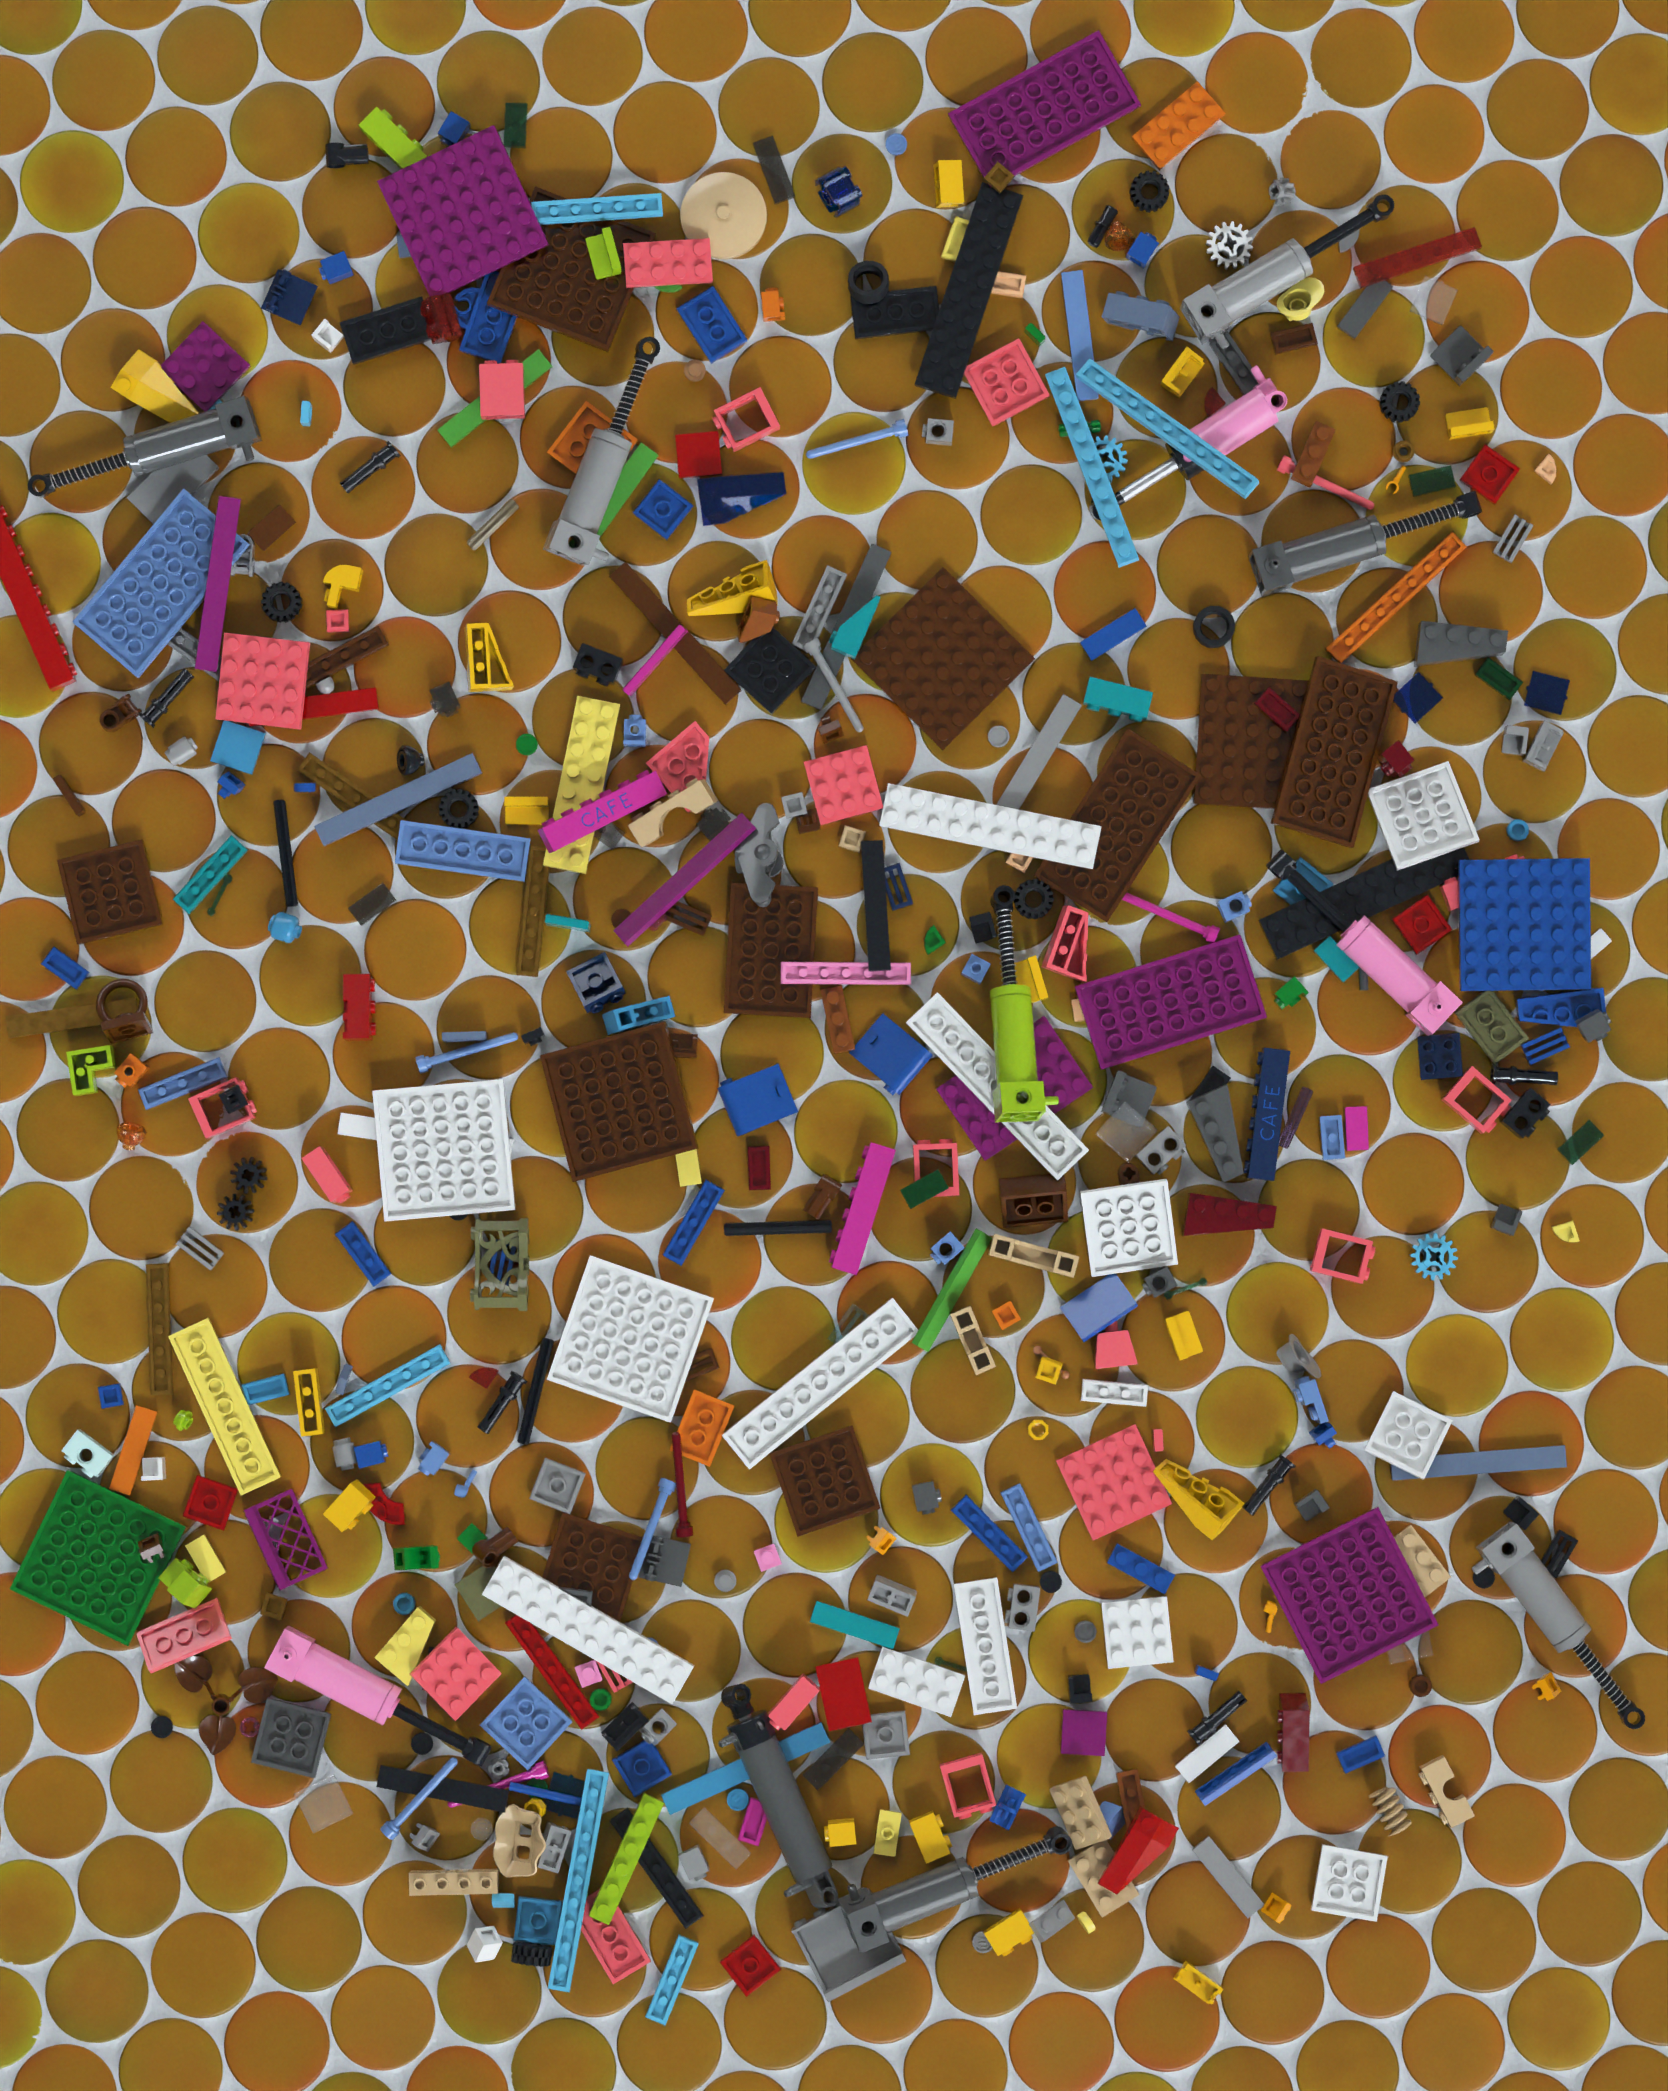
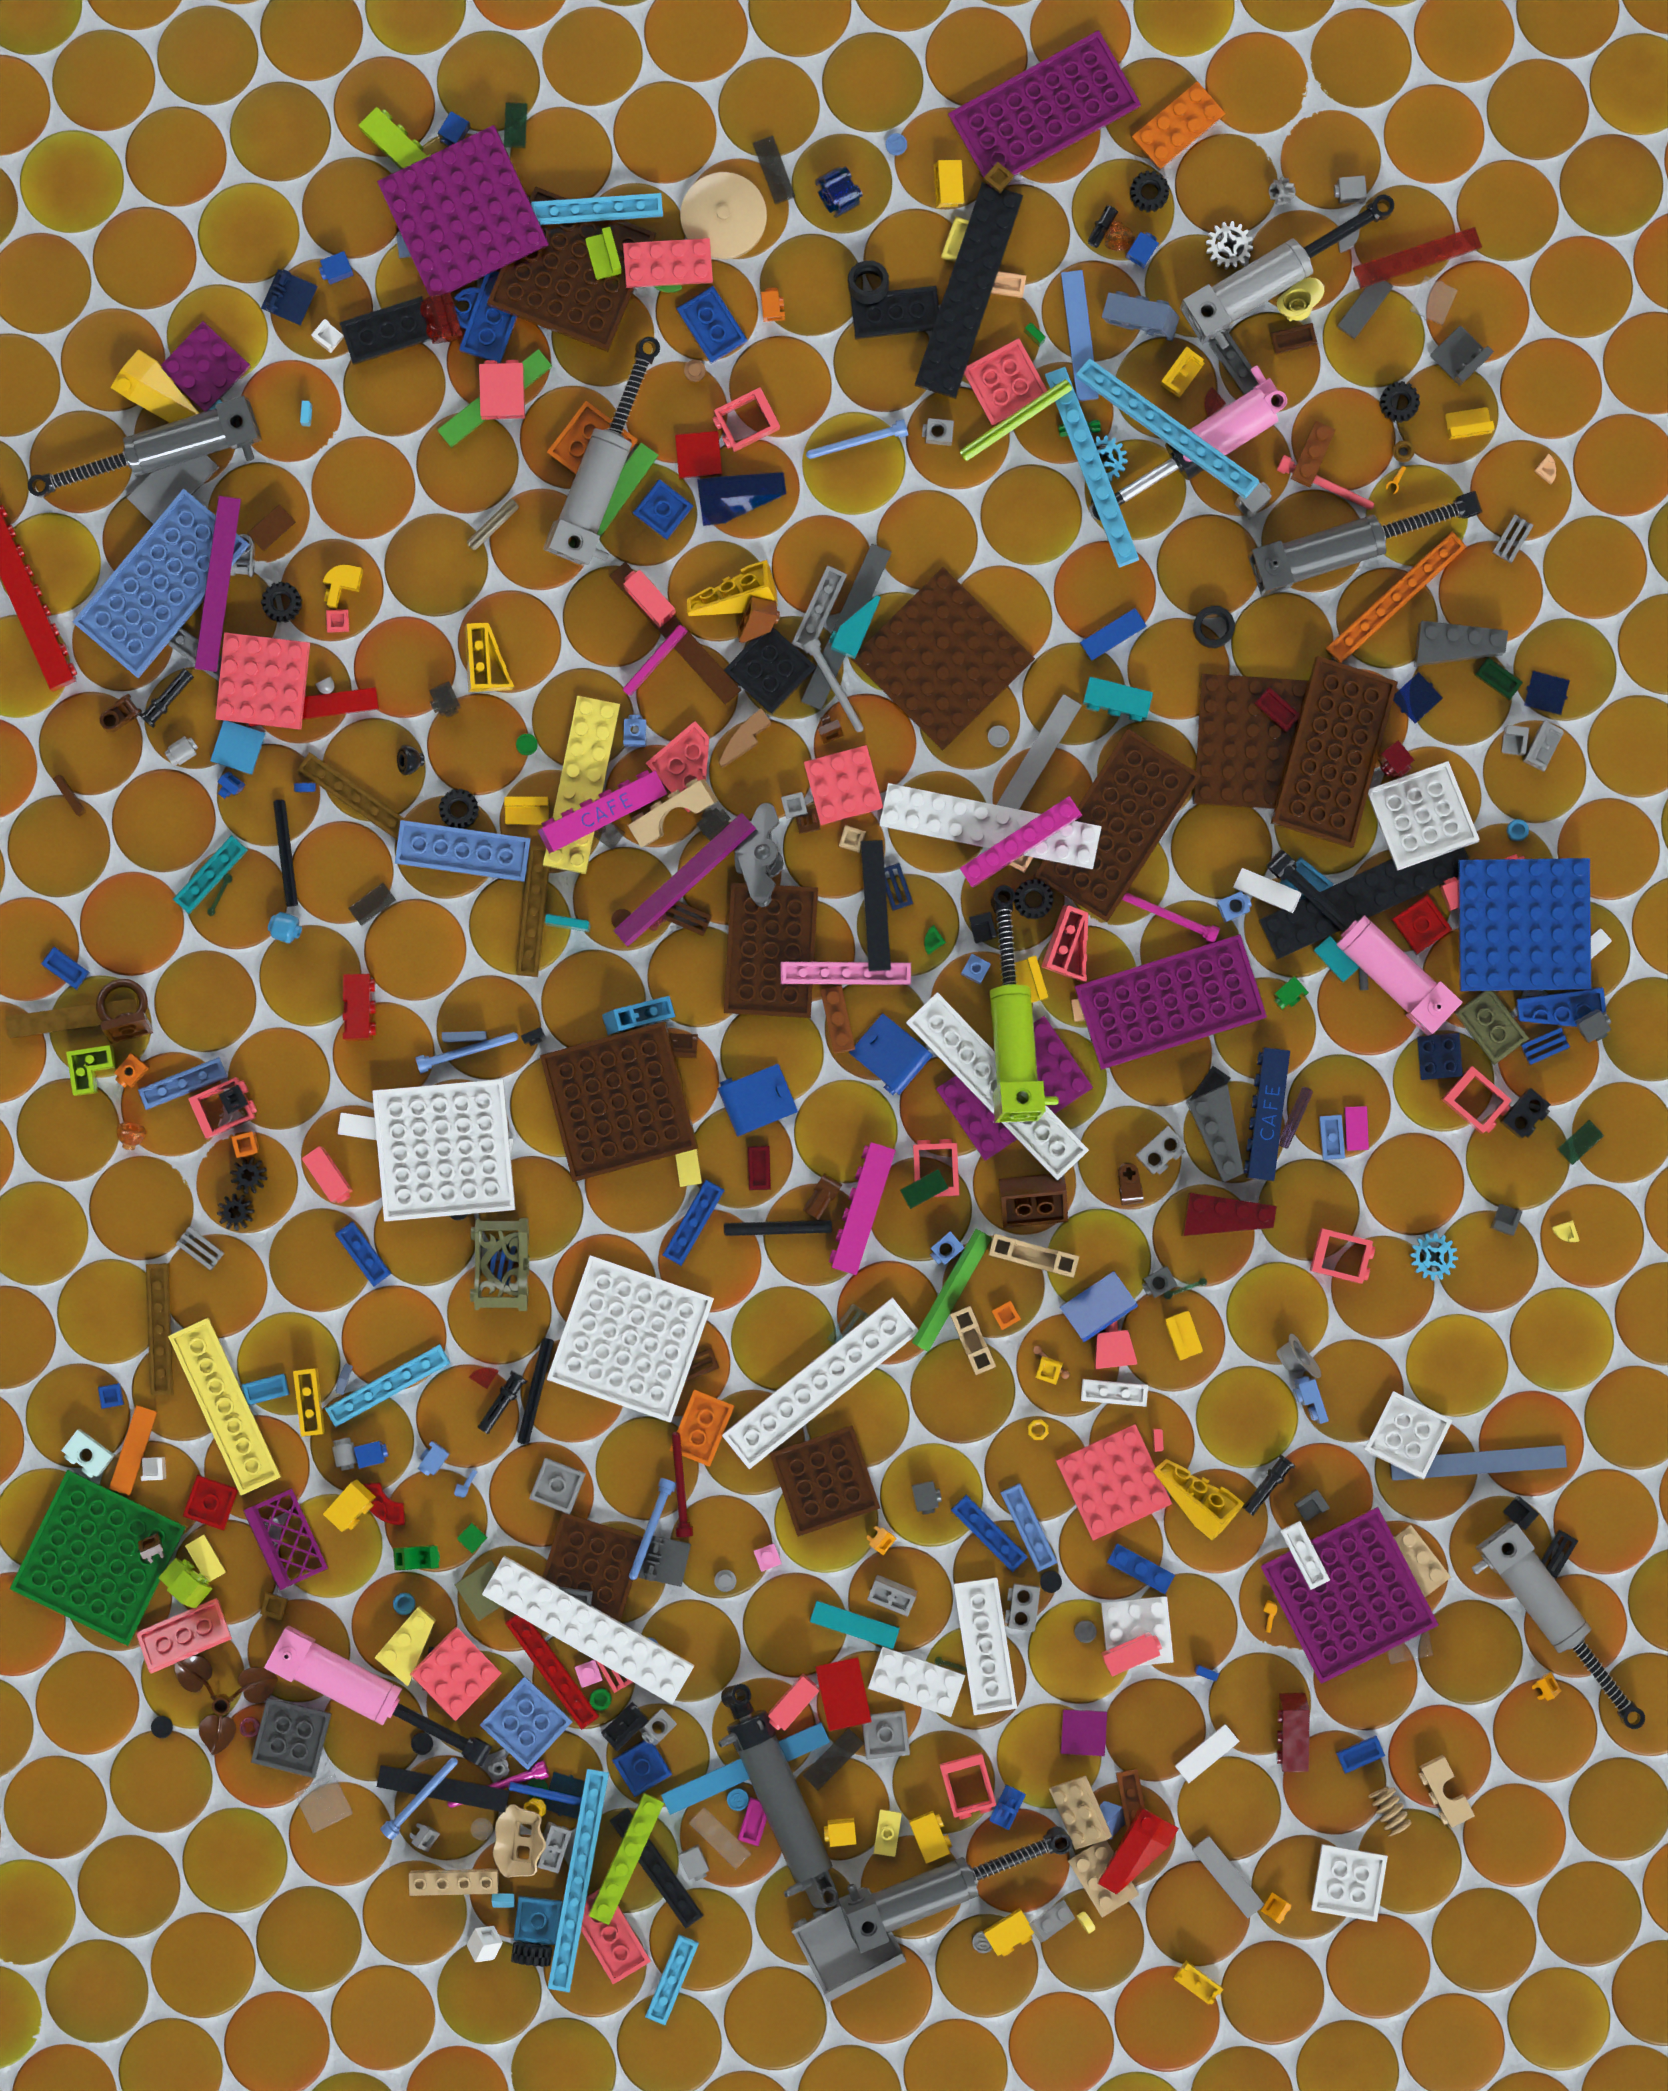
(109, 892): reddish brown plate -> none
(183, 1420): lime plate -> none
(245, 1144): none -> orange brick
(340, 155): black piece -> none
(345, 655): reddish brown tile -> none
(378, 461): black pin -> none
(398, 799): sand blue tile -> none
(489, 1551): reddish brown piece -> none
(596, 983): dark blue plate -> none
(600, 659): black brick -> none
(649, 598): none -> coral window
(744, 737): none -> medium nougat slope
(750, 1965): red tile -> none
(1016, 419): none -> lime axle
(1021, 841): none -> dark pink brick
(1079, 1688): black panel -> none
(1126, 1131): clear tile -> none
(1129, 1227): white plate -> none
(1131, 1090): dark grey bracket -> none
(1131, 1653): none -> coral window
(1209, 1724): black pin -> none
(1235, 1773): blue tile -> none
(1255, 501): none -> light grey brick
(1267, 890): none -> white tile
(1305, 1555): none -> white tile
(1323, 1434): blue tile -> none
(1350, 189): none -> light grey brick
(1420, 1685): reddish brown tile -> none
(1432, 481): clear green tile -> none
(1484, 1578): black piece -> none
(1489, 474): red tile -> none
(1513, 1075): black pin -> none

